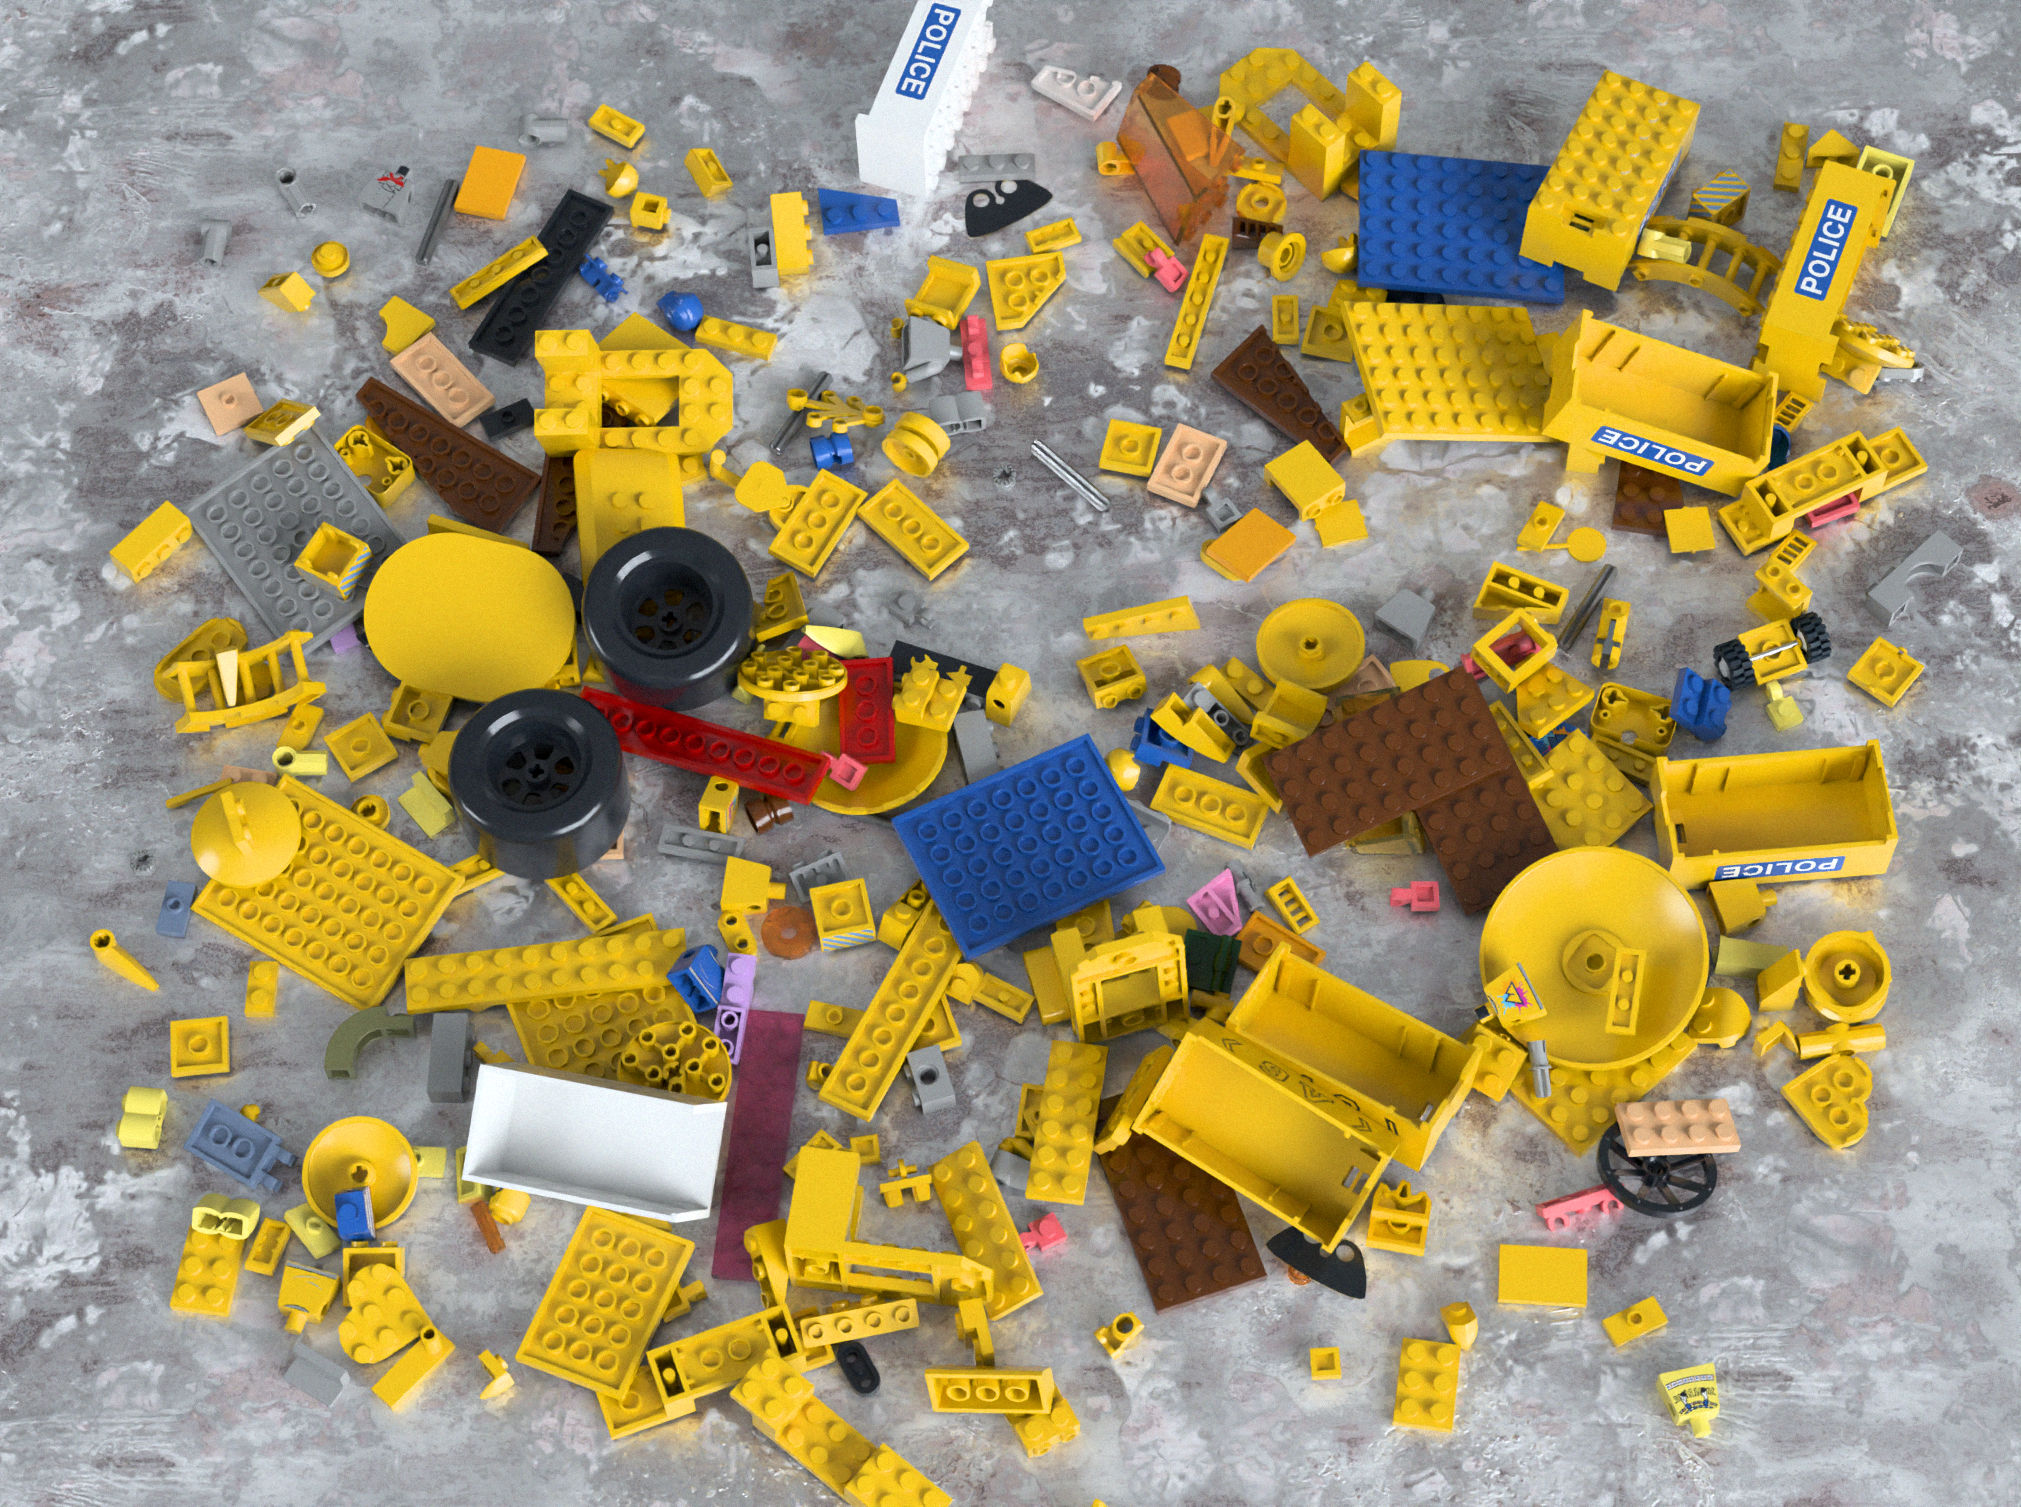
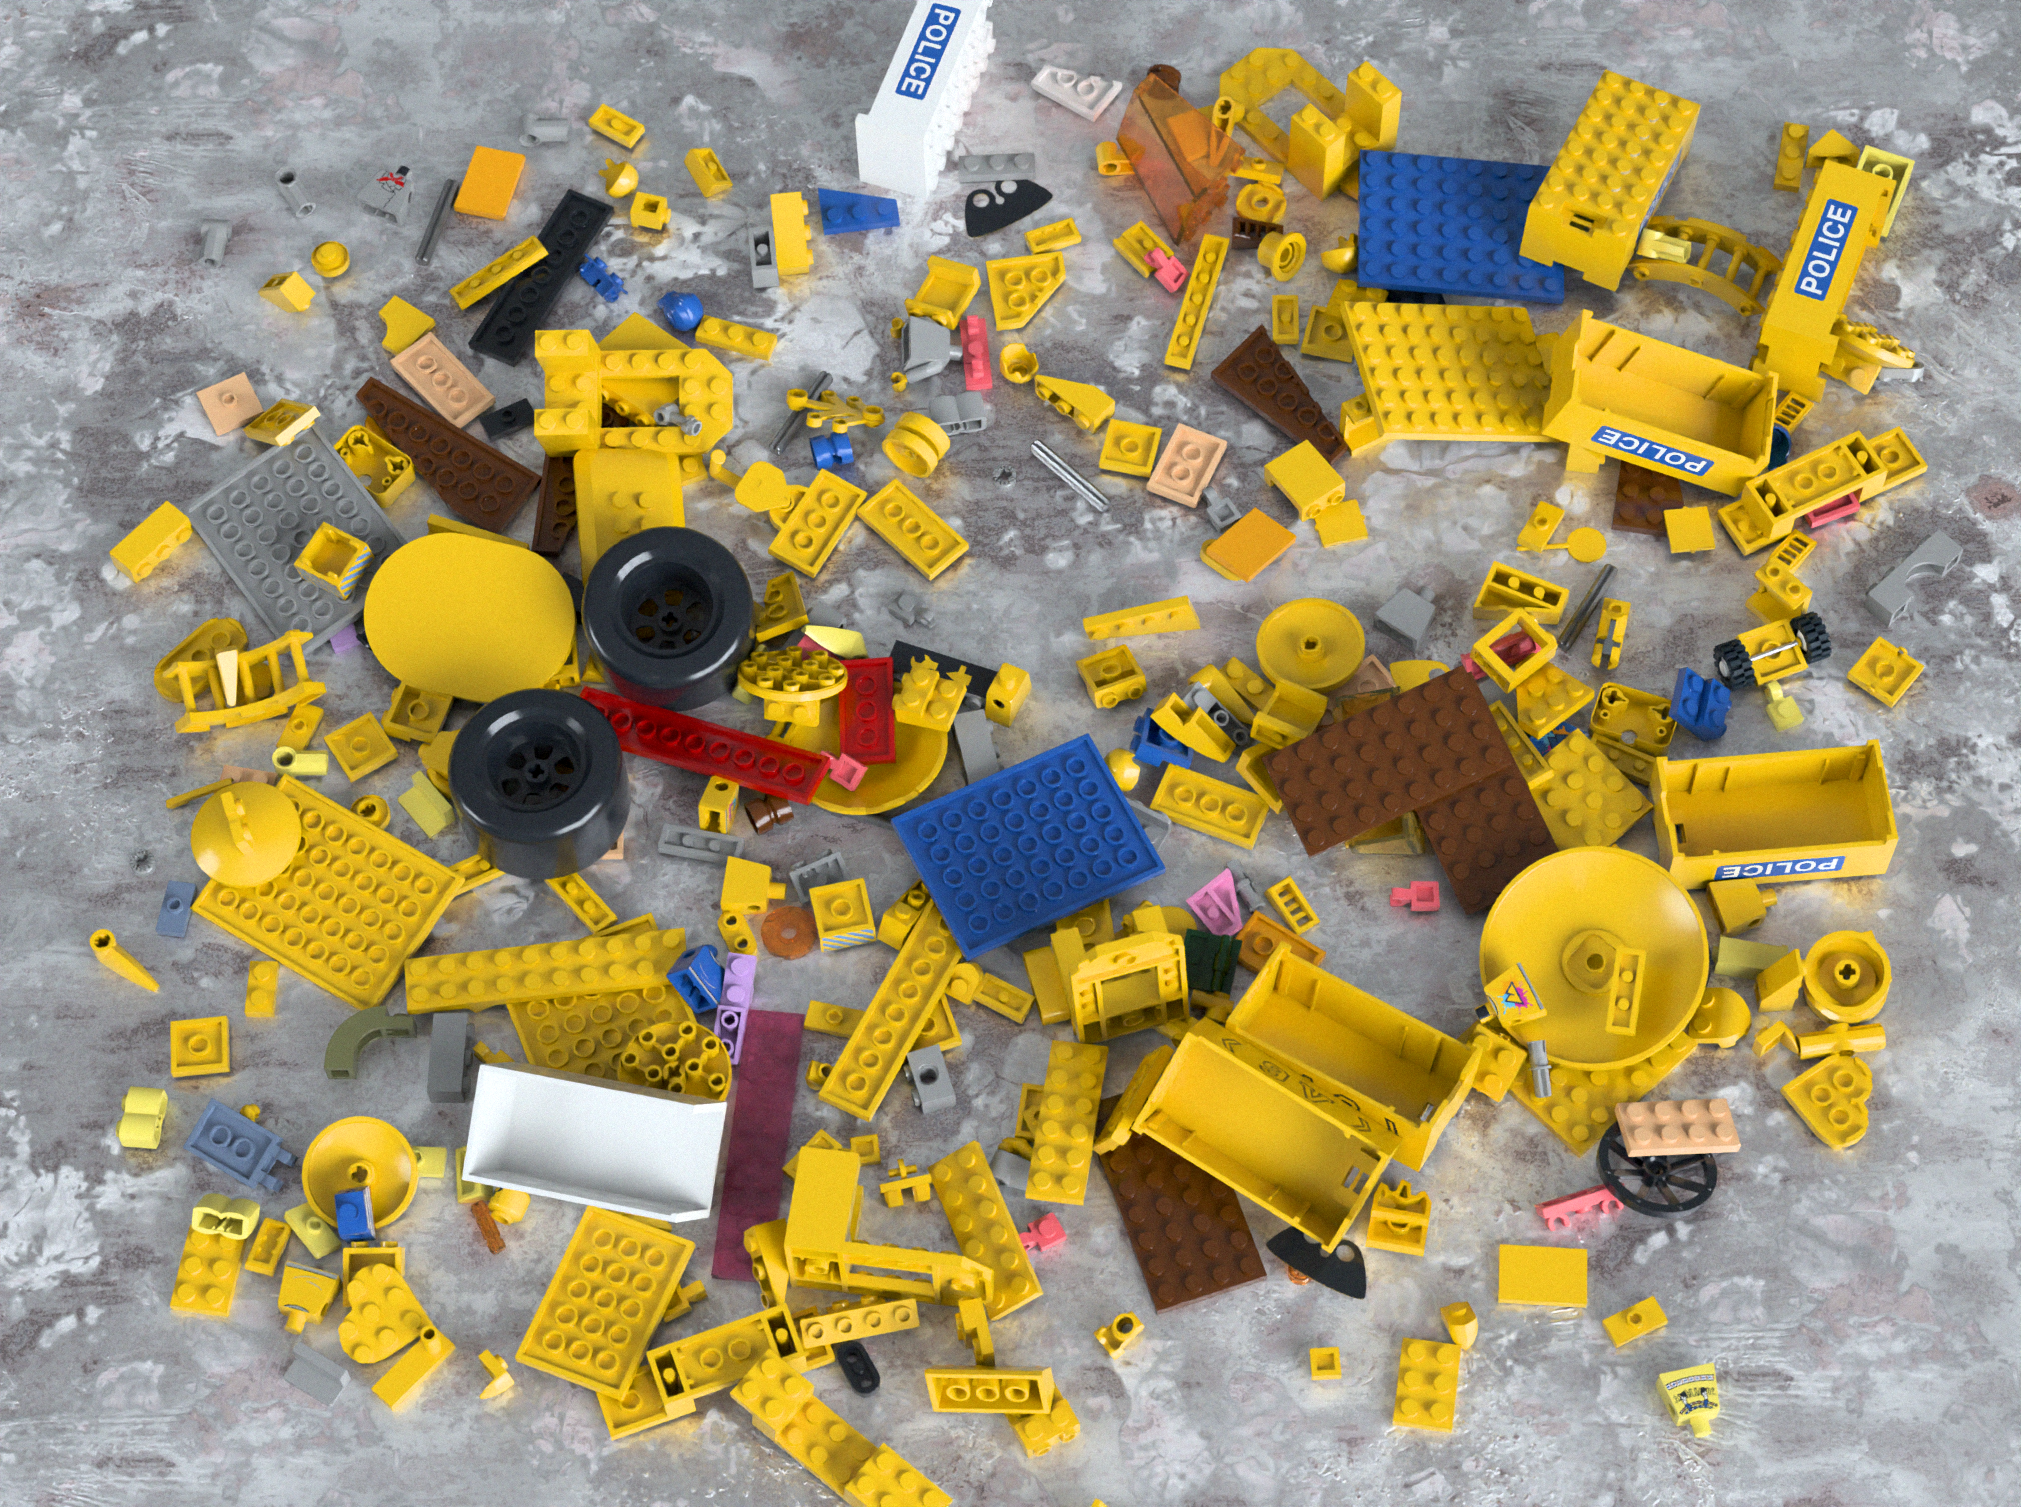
(670, 413): none -> light grey bar
(1079, 401): none -> yellow slope
(1721, 200): yellow container -> none

